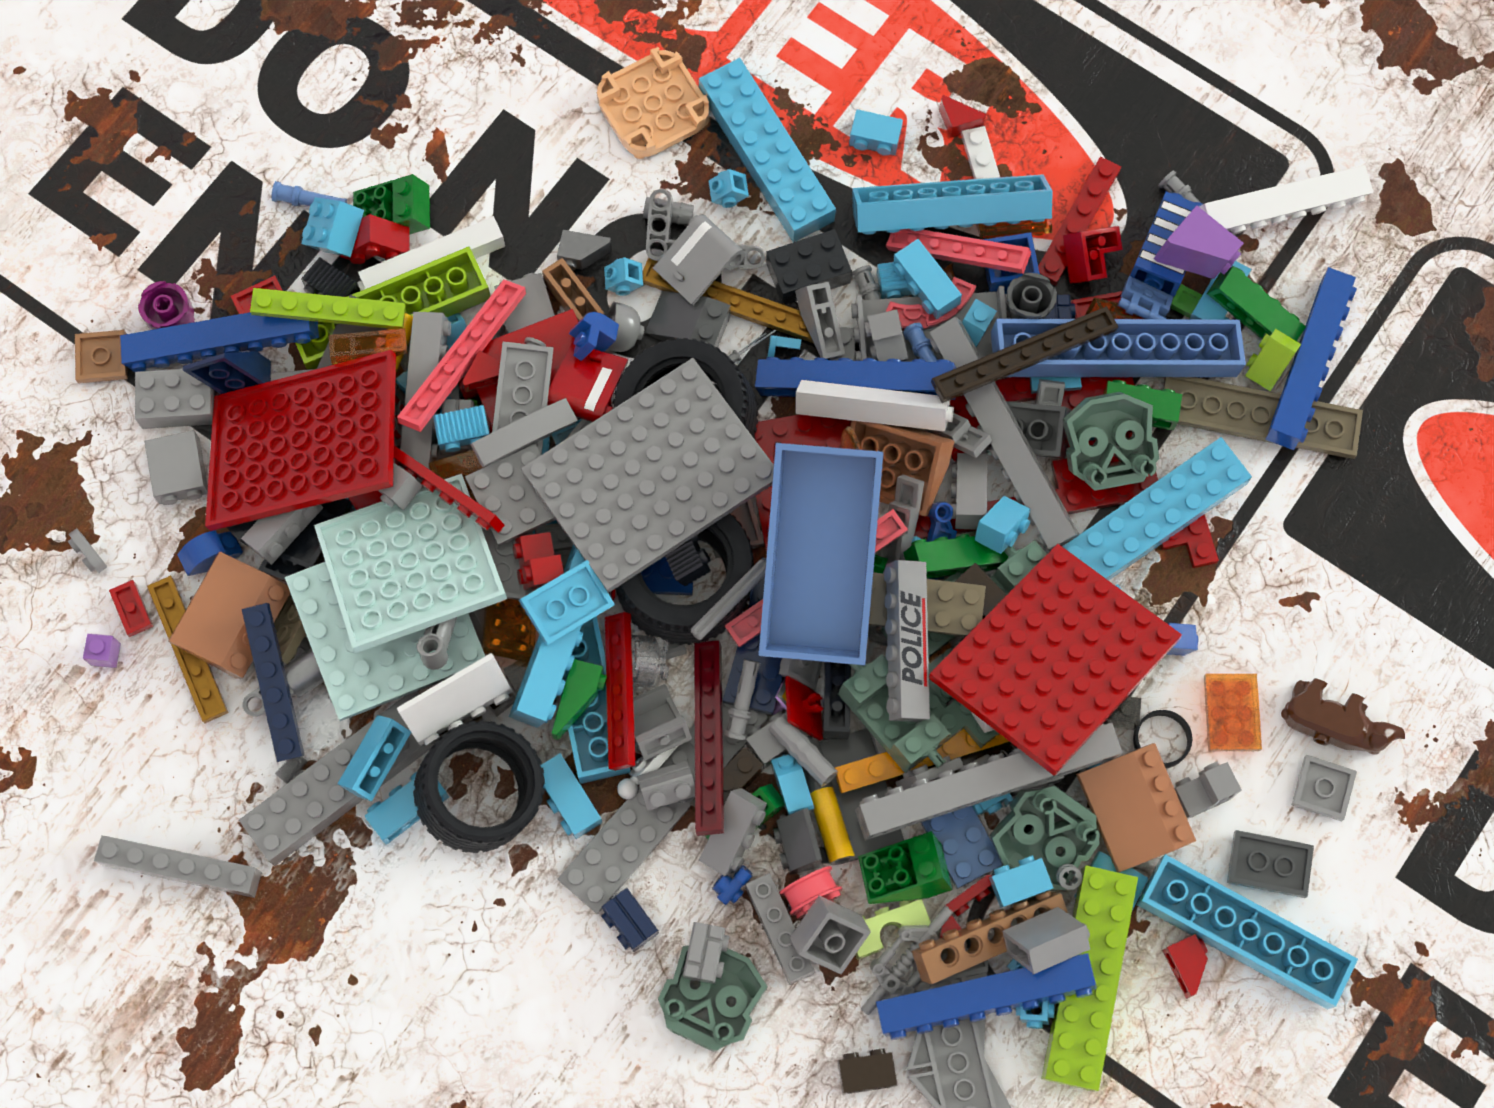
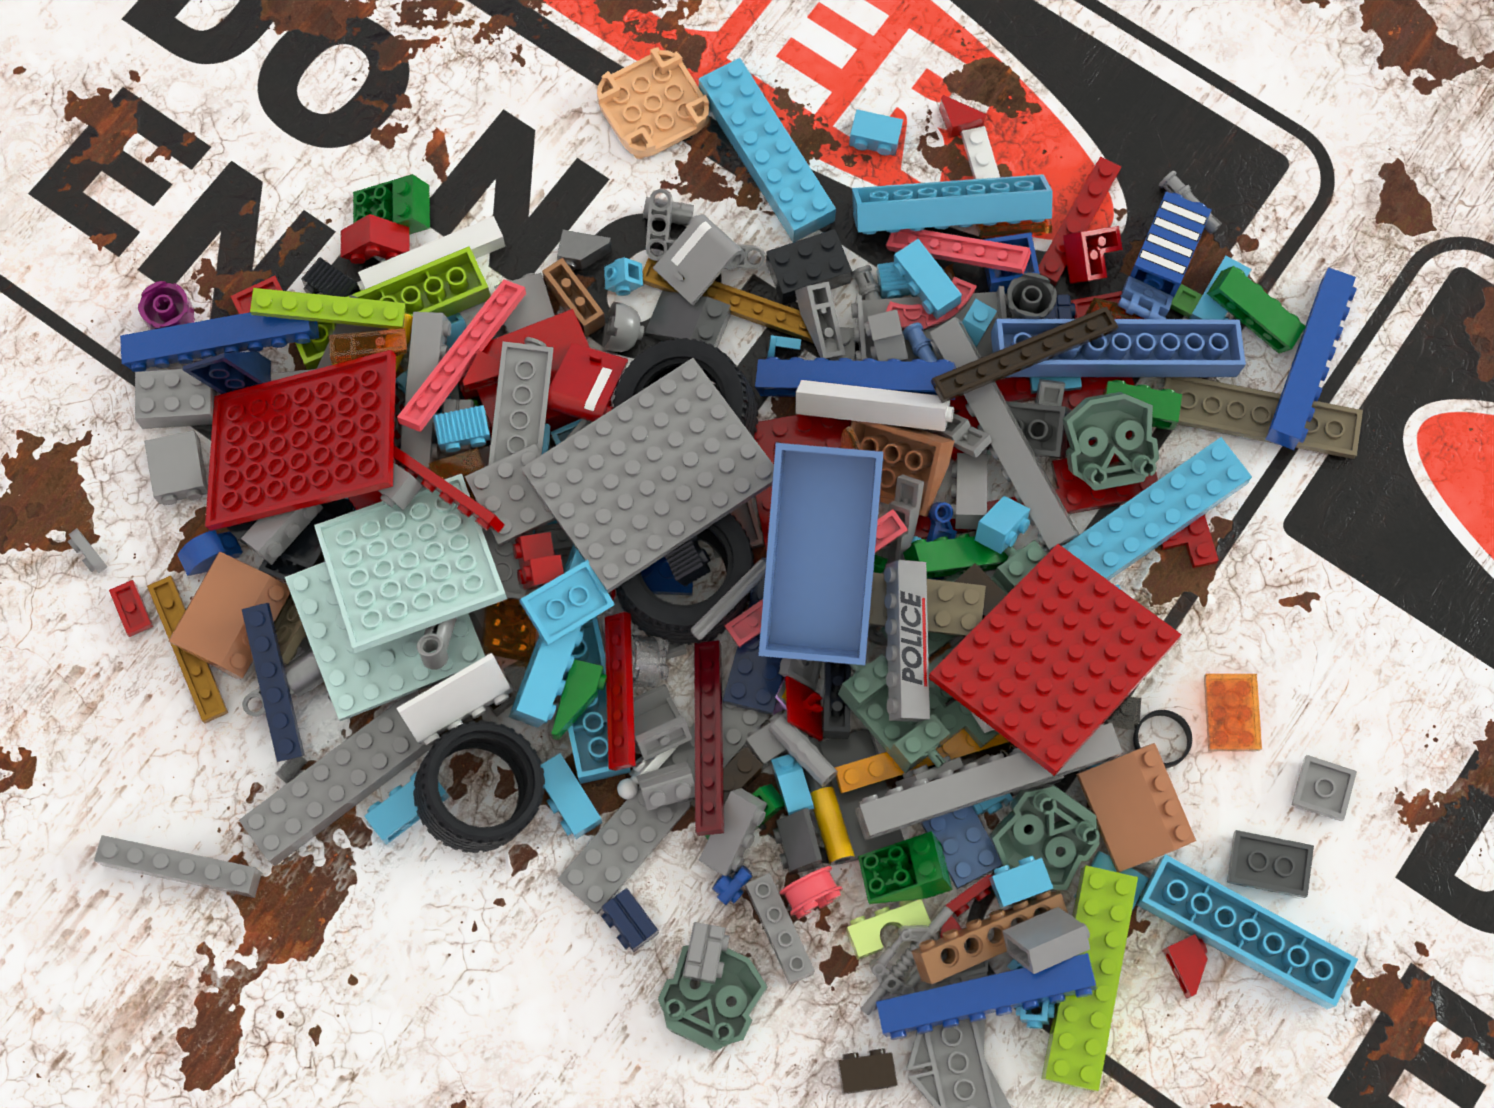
(99, 357): medium nougat plate -> none
(101, 650): medium lavender brick -> none
(297, 195): medium blue pin -> none
(332, 226): medium azure brick -> none
(374, 757): medium azure brick -> none
(523, 432): light grey slope -> none
(593, 332): blue brick -> none
(728, 188): medium azure brick -> none
(735, 356): piece -> none
(740, 712): light grey pin -> none
(830, 934): light grey brick -> none
(1075, 871): light grey bush -> none
(1188, 642): brick -> none
(1200, 246): medium lavender slope -> none
(1212, 788): light grey brick -> none
(1272, 359): lime brick -> none
(1291, 200): white brick -> none
(1337, 723): reddish brown animal -> none

